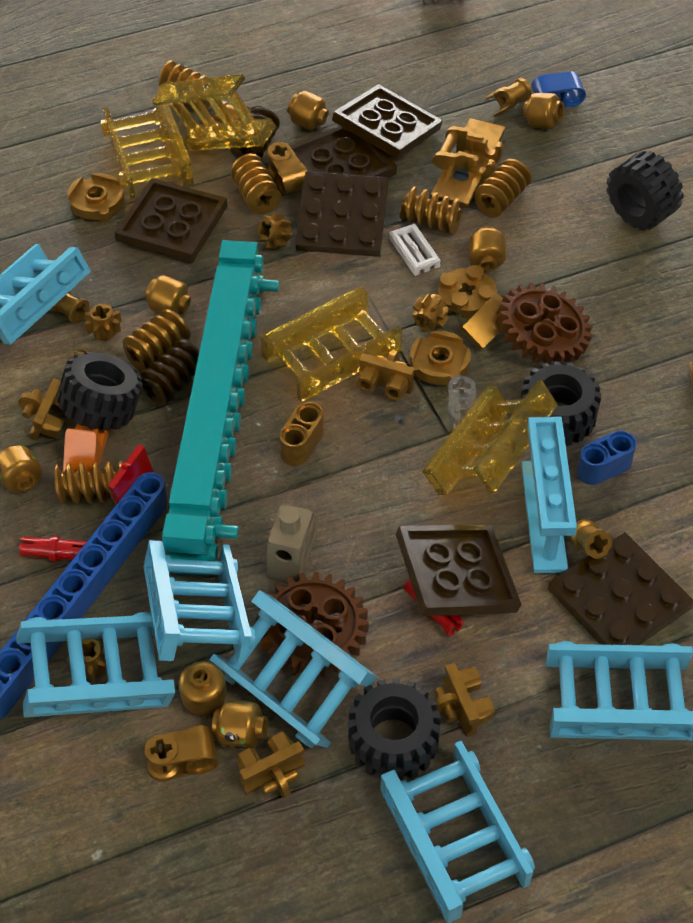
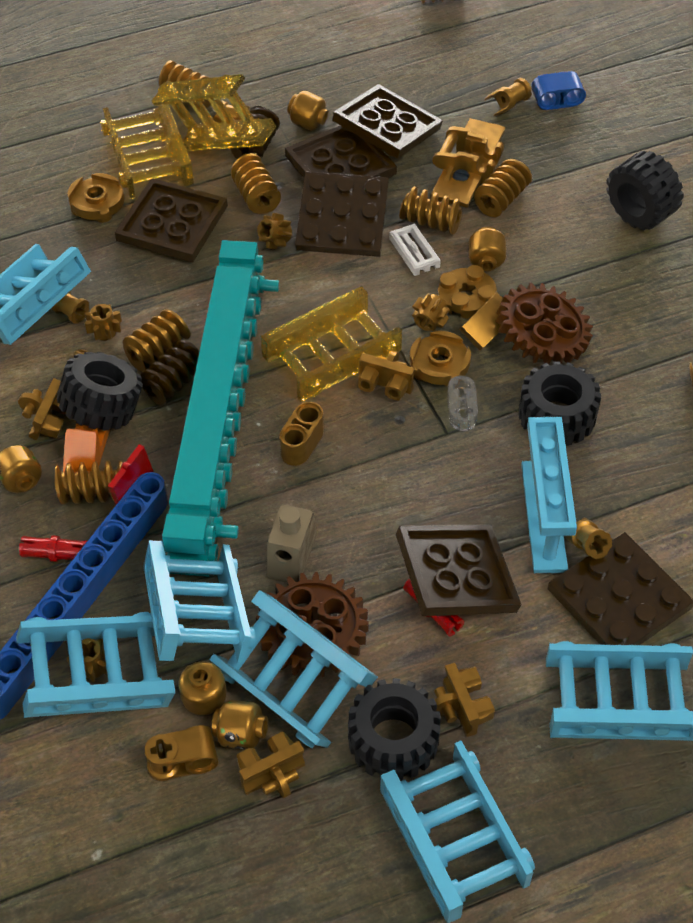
(167, 294): pearl gold head -> none
(285, 168): pearl gold piece -> none
(475, 429): clear yellow fence -> none
(543, 110): pearl gold head -> none
(606, 457): blue beam -> none

